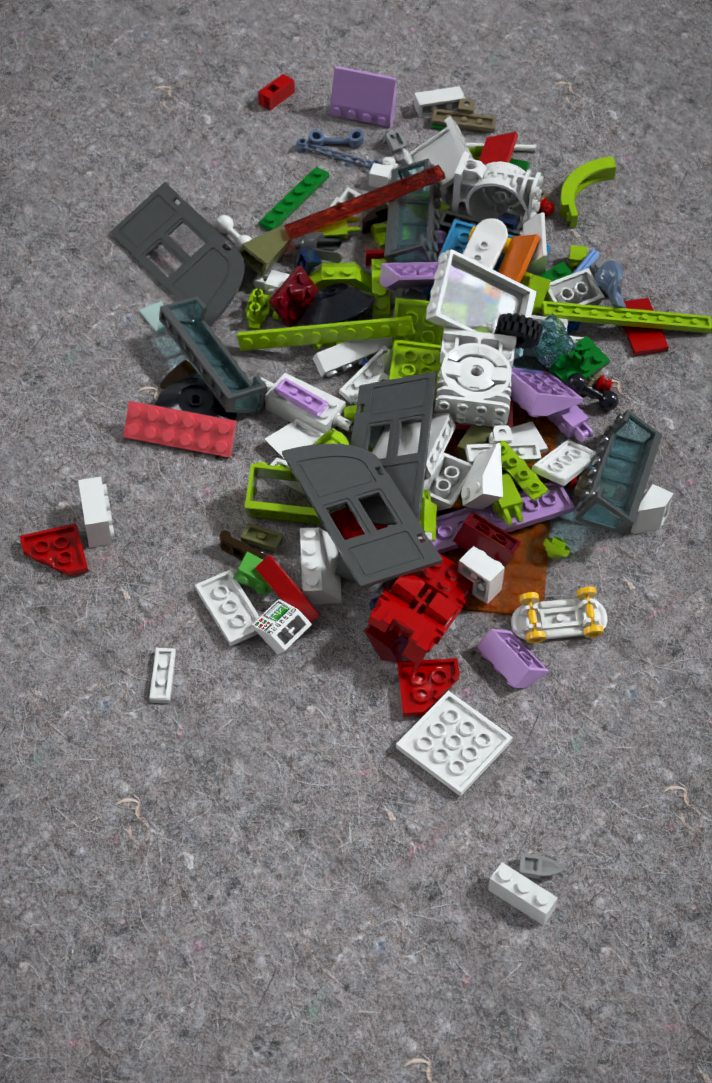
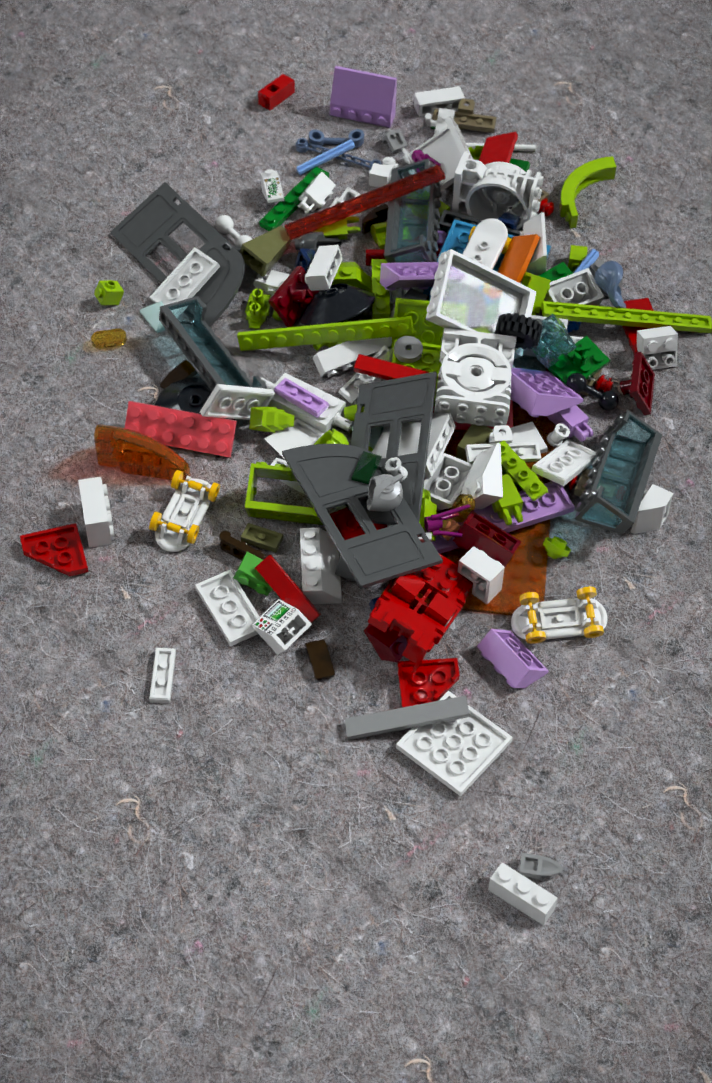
(108, 338): none -> clear yellow plate
(109, 292): none -> lime brick
(137, 453): none -> clear orange panel
(183, 513): none -> white piece
(186, 278): none -> white plate
(235, 401): none -> white tile
(270, 419): none -> lime connector
(271, 186): none -> white slope
(316, 192): none -> white brick
(320, 659): none -> dark brown slope
(323, 267): none -> white brick
(326, 156): none -> light blue axle
(366, 467): none -> dark green slope
(383, 369): none -> red tile
(384, 492): none -> light grey helmet
(398, 467): none -> white bush
(405, 343): none -> light grey piece
(407, 717): none -> light grey tile
(418, 155): none -> magenta plant
(434, 522): none -> magenta plant
(440, 124): none -> white plate
(450, 526): none -> nougat plate
(463, 500): none -> clear yellow plate
(556, 437): none -> white bush
(641, 384): none -> dark red plate
(658, 346): none -> white slope

